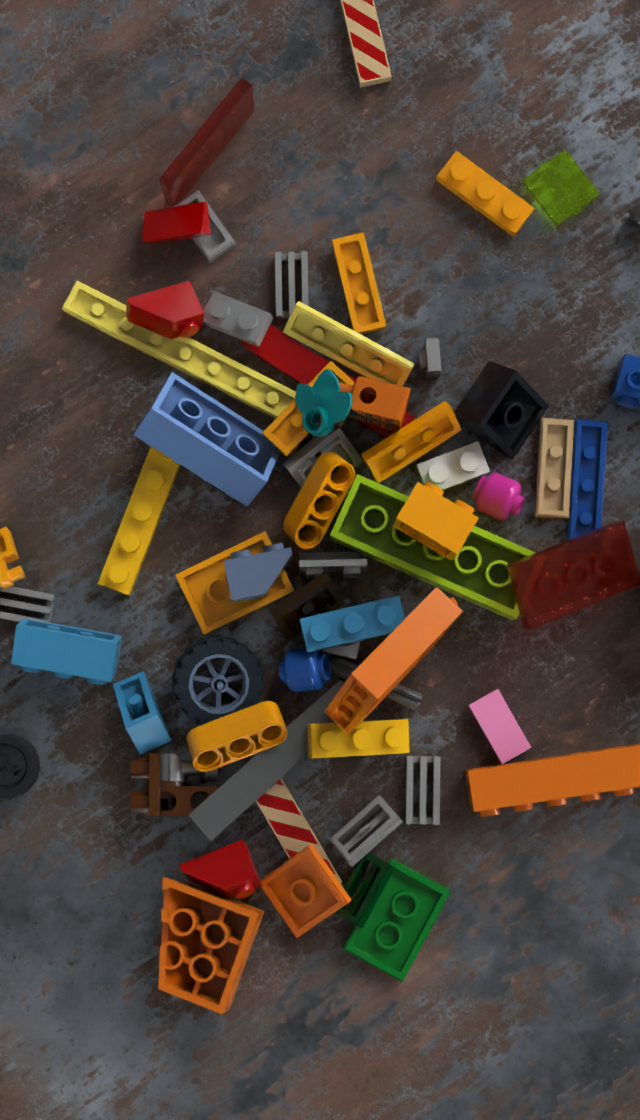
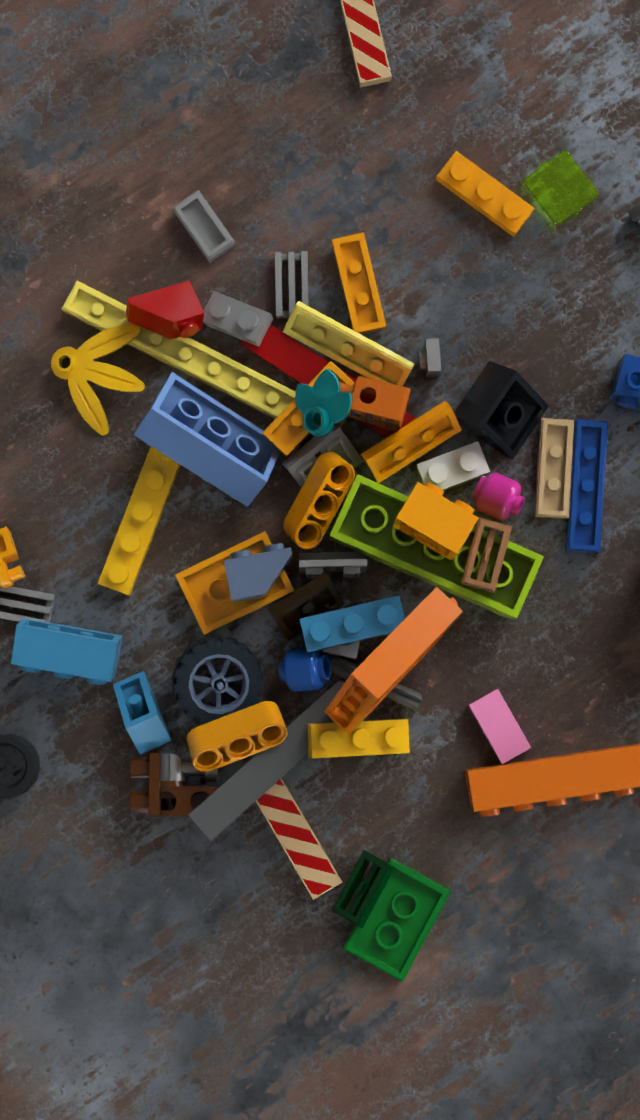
(84, 368): none -> yellow plant
(176, 223): red slope -> none
(204, 944): orange wedge -> none
(207, 143): clear red tile -> none
(225, 871): red slope -> none
(304, 890): orange tile -> none
(374, 839): light grey tile -> none
(422, 819): light grey tile -> none
(478, 583): none -> medium nougat tile
(573, 574): clear red tile -> none

